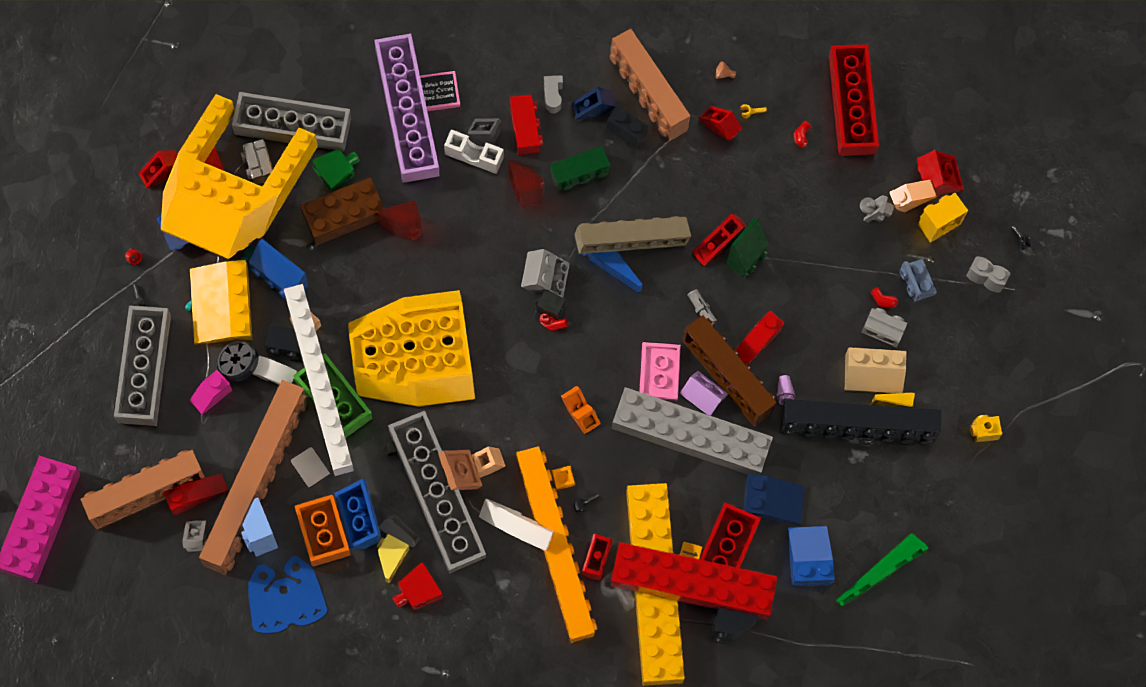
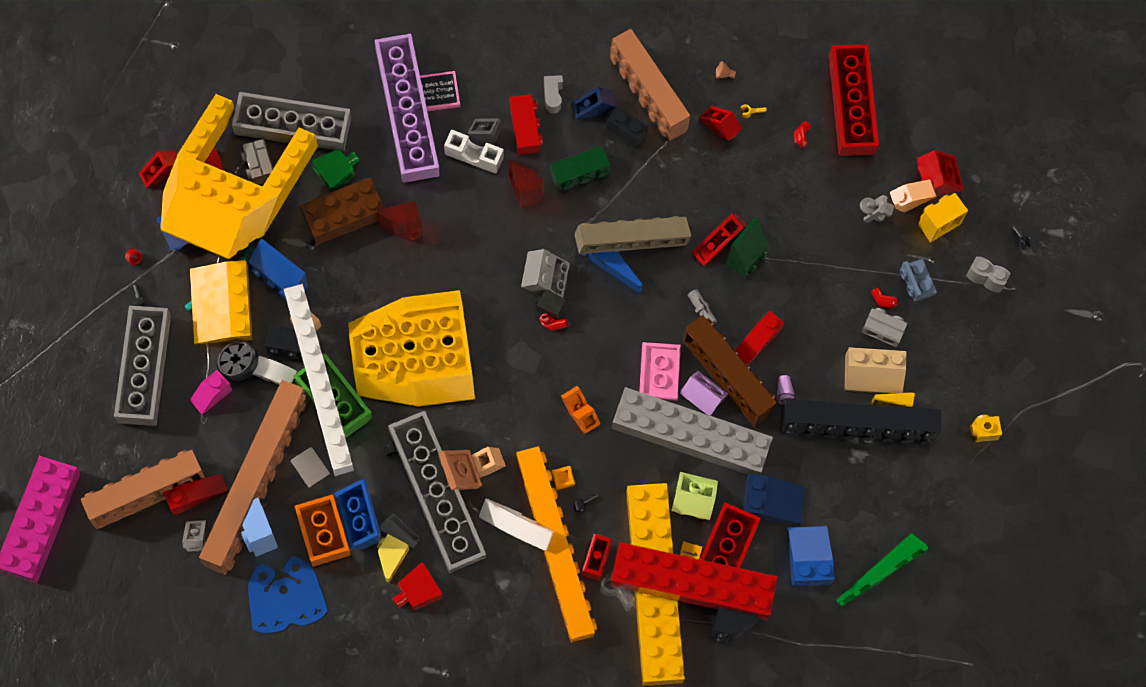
(695, 496): none -> yellowish green slope

